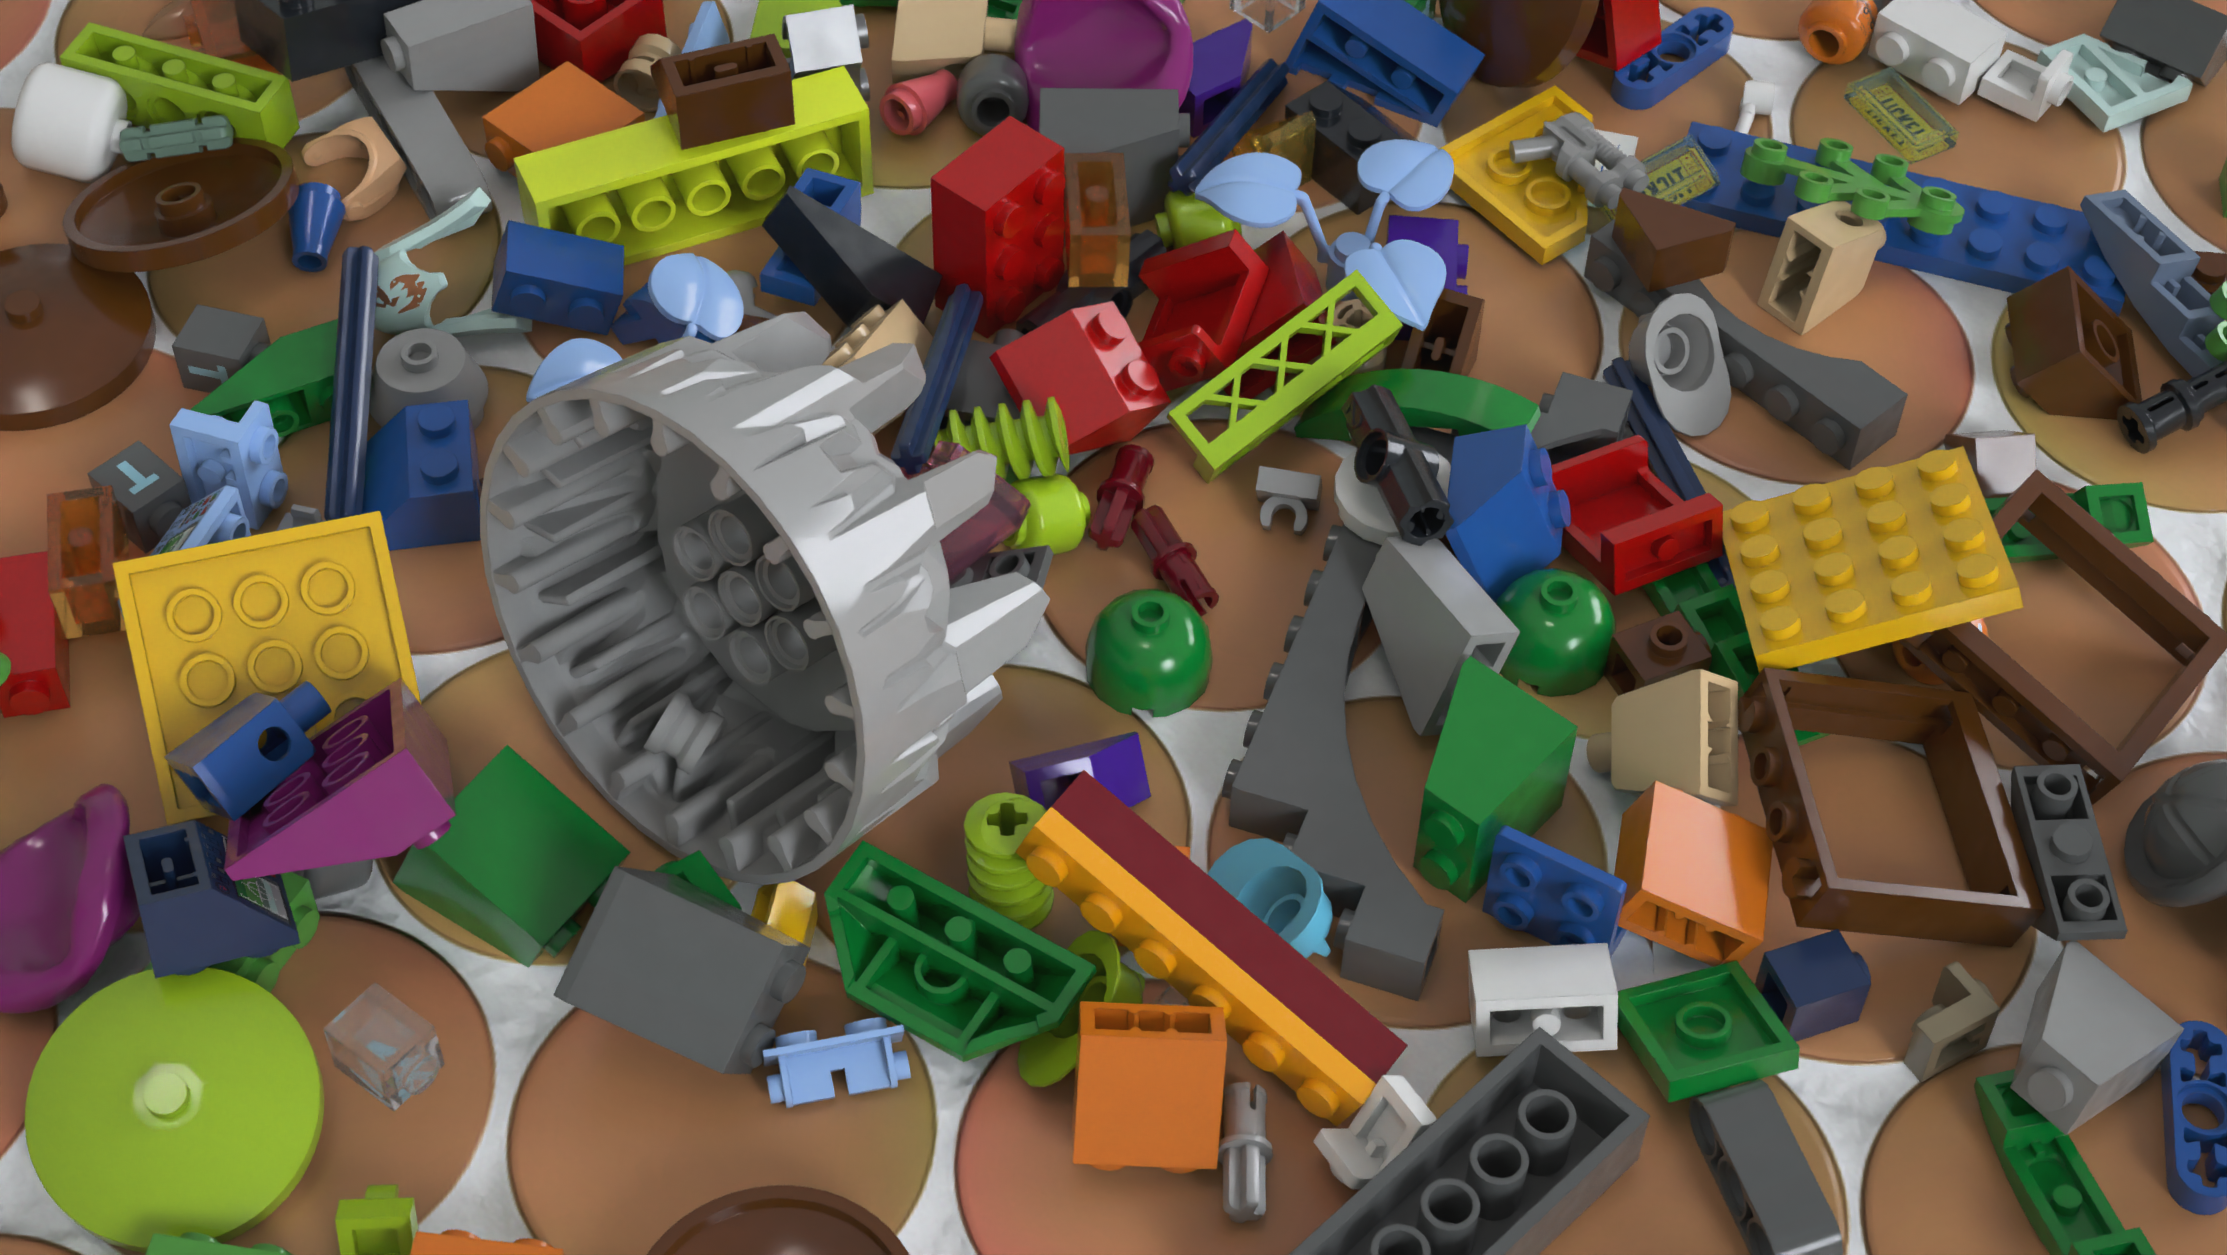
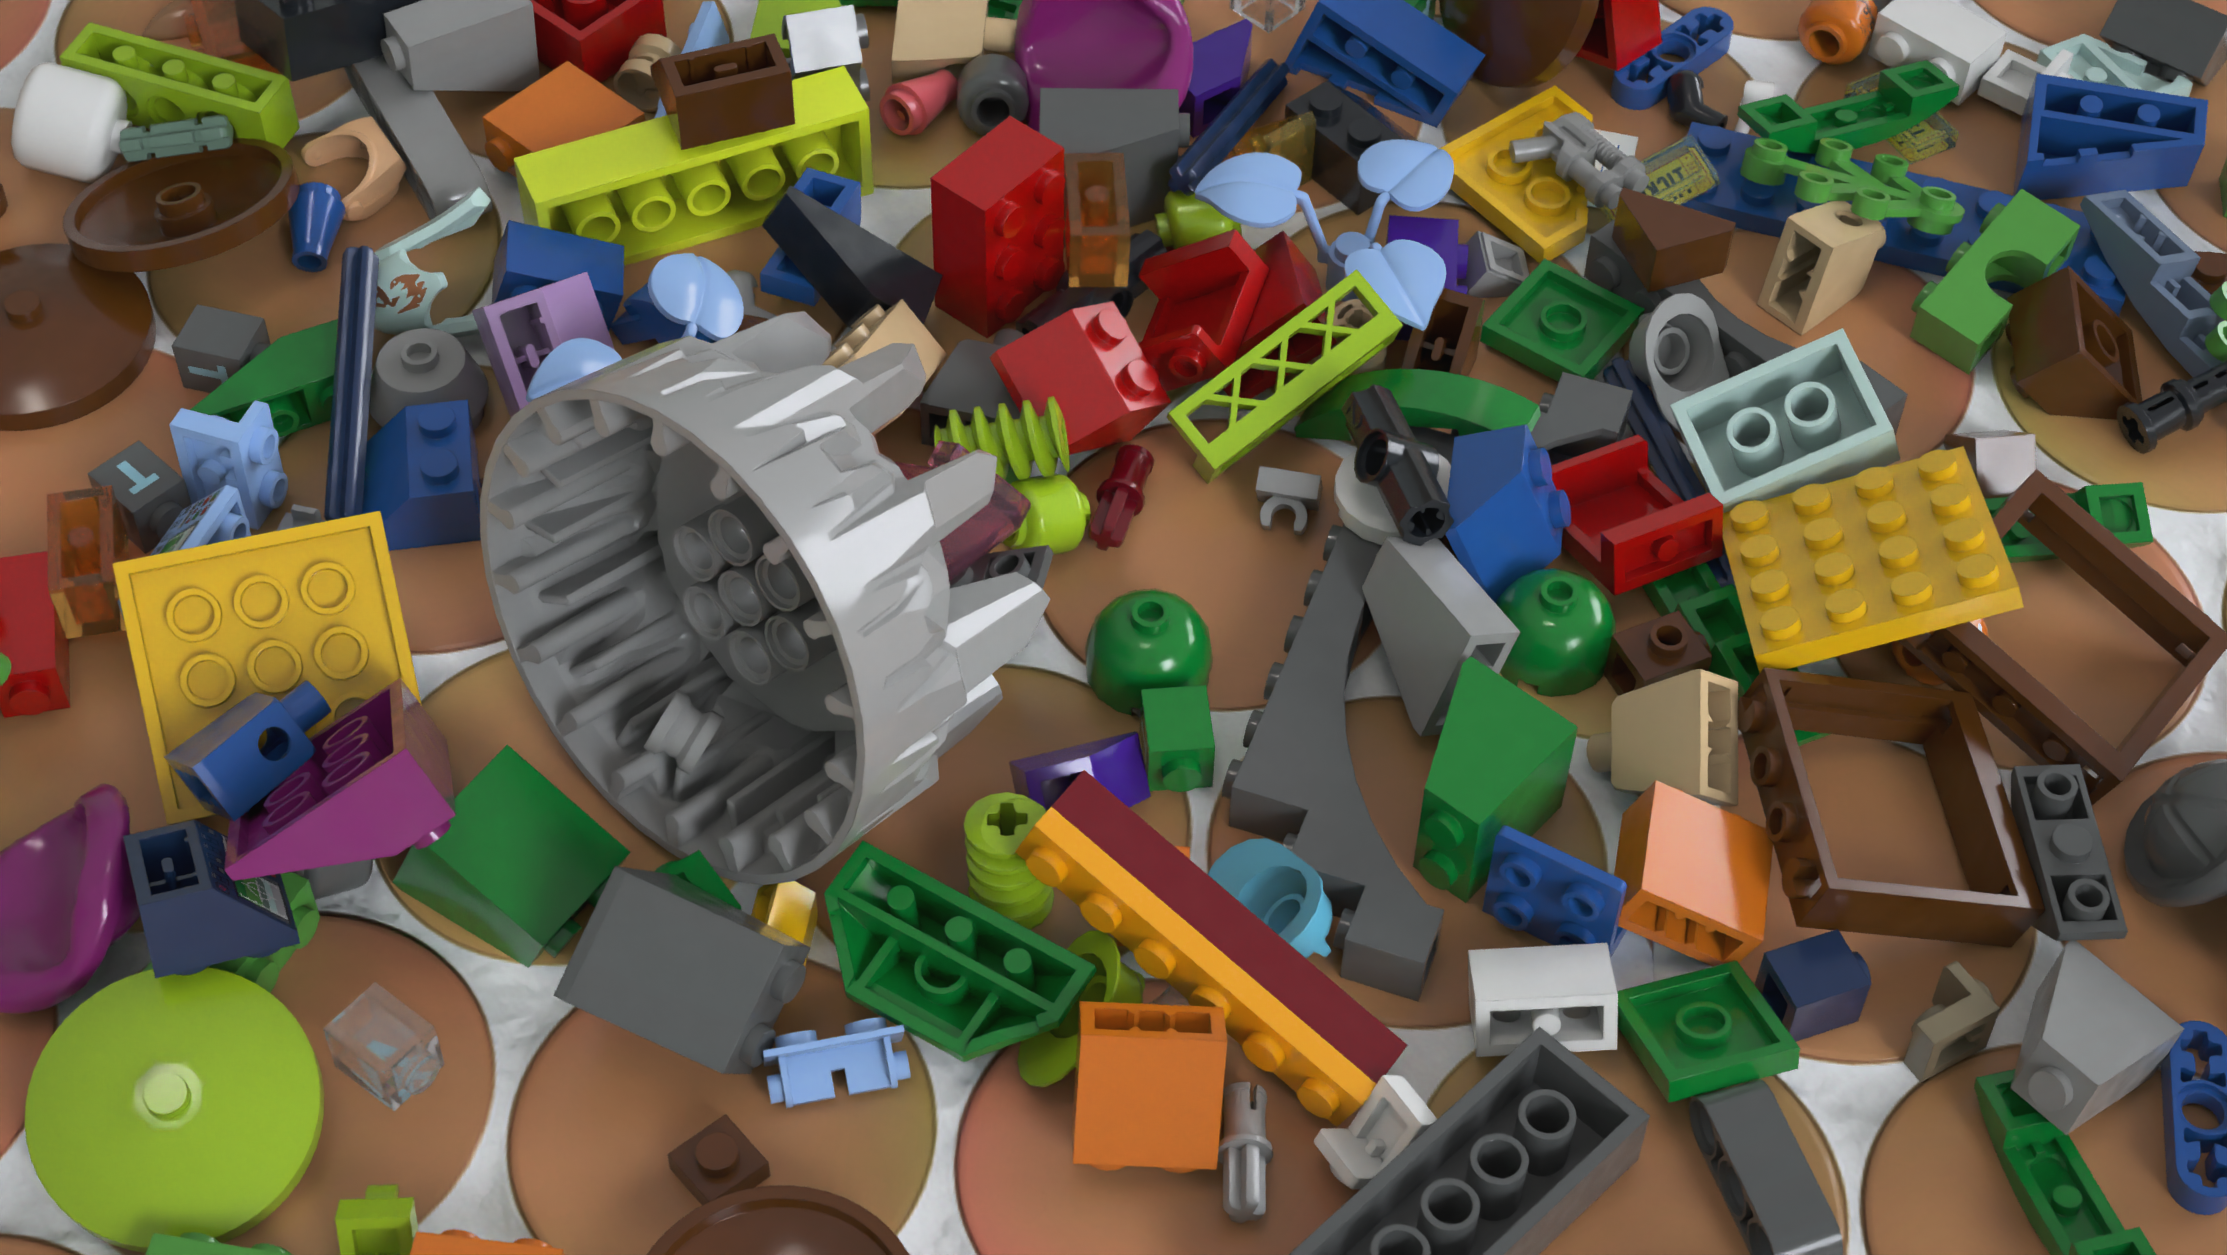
(531, 325): none -> lavender slope
(718, 1162): none -> reddish brown plate
(941, 369): dark blue axle -> none
(1172, 558): dark red axle -> none
(1177, 738): none -> green brick
(1493, 267): none -> light grey slope
(1561, 323): none -> green plate
(1687, 103): none -> black arm
(1787, 424): none -> light aqua brick
(1902, 101): none -> green slope
(2017, 245): none -> bright green arch
(2105, 139): none -> blue wedge

